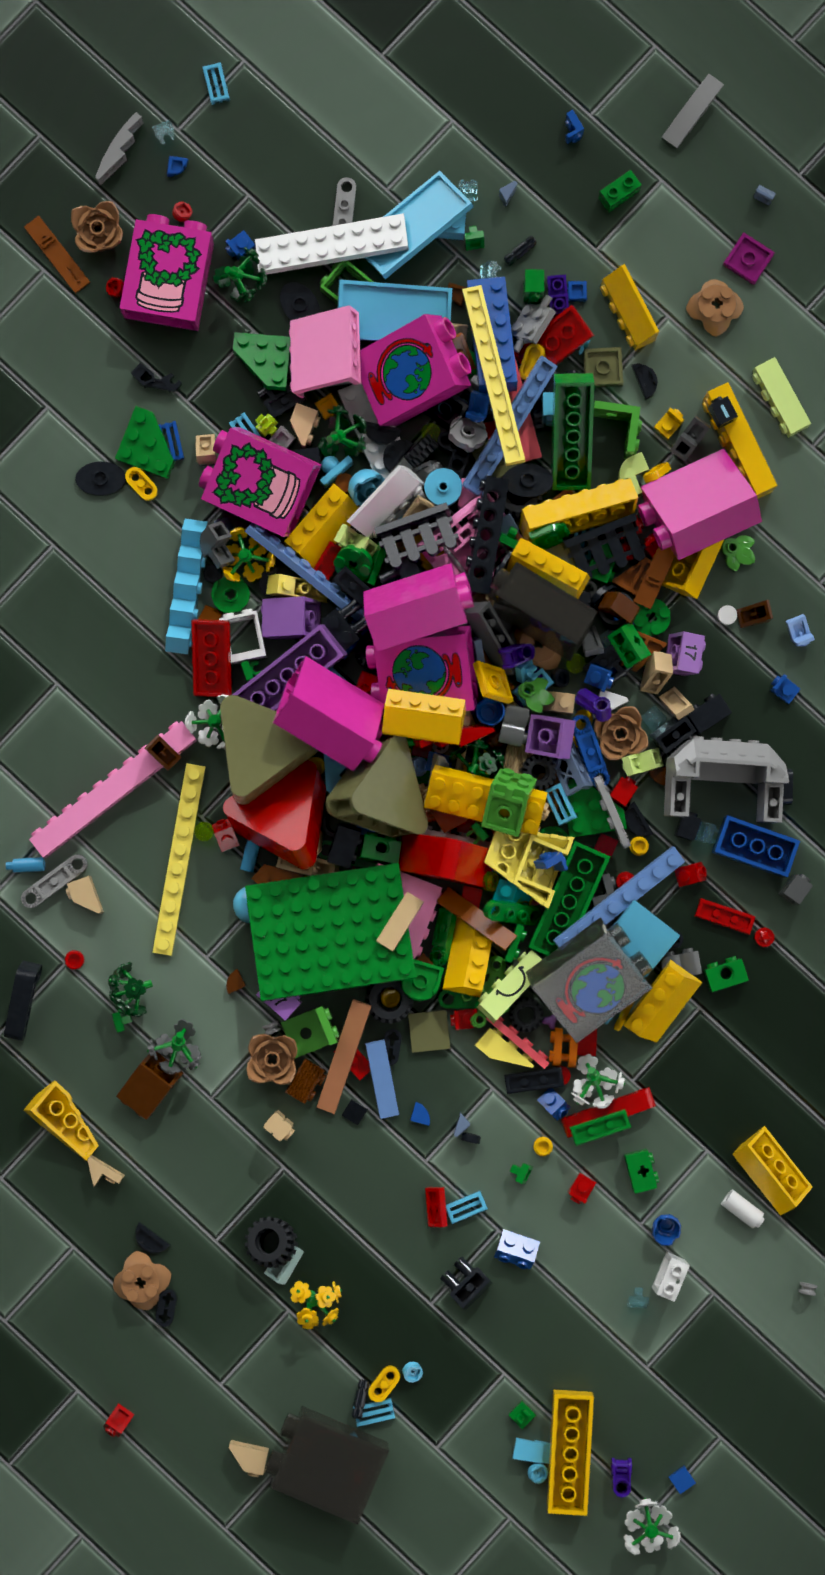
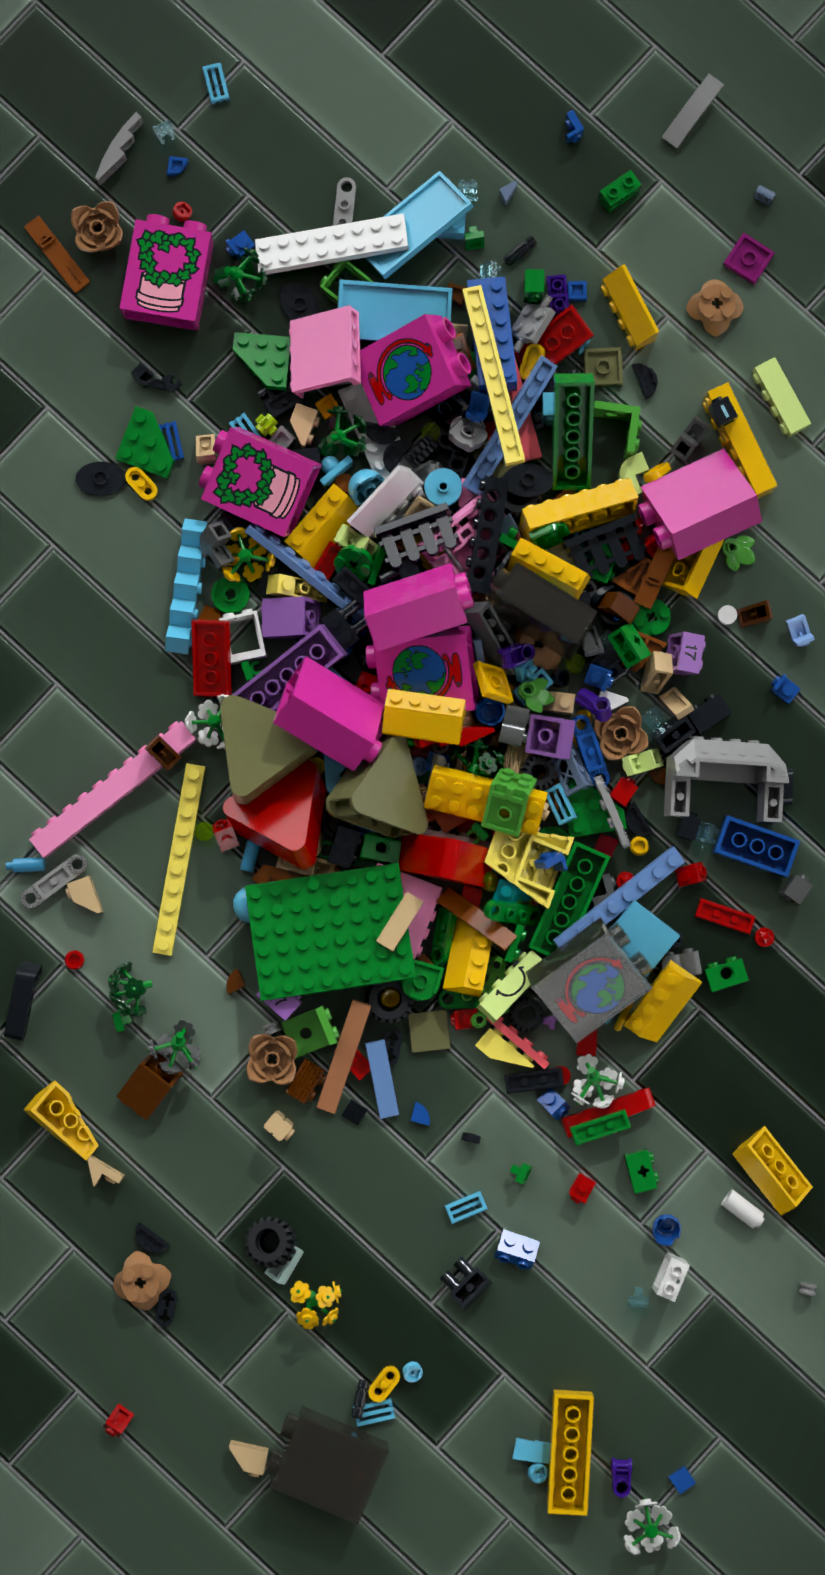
(115, 287): red tile -> none
(212, 574): black tile -> none
(436, 1206): red plate -> none
(462, 1125): sand blue slope -> none
(522, 1414): green tile -> none
(543, 1146): yellow plate -> none
(556, 1055): orange brick -> none
(669, 423): yellow bracket -> none

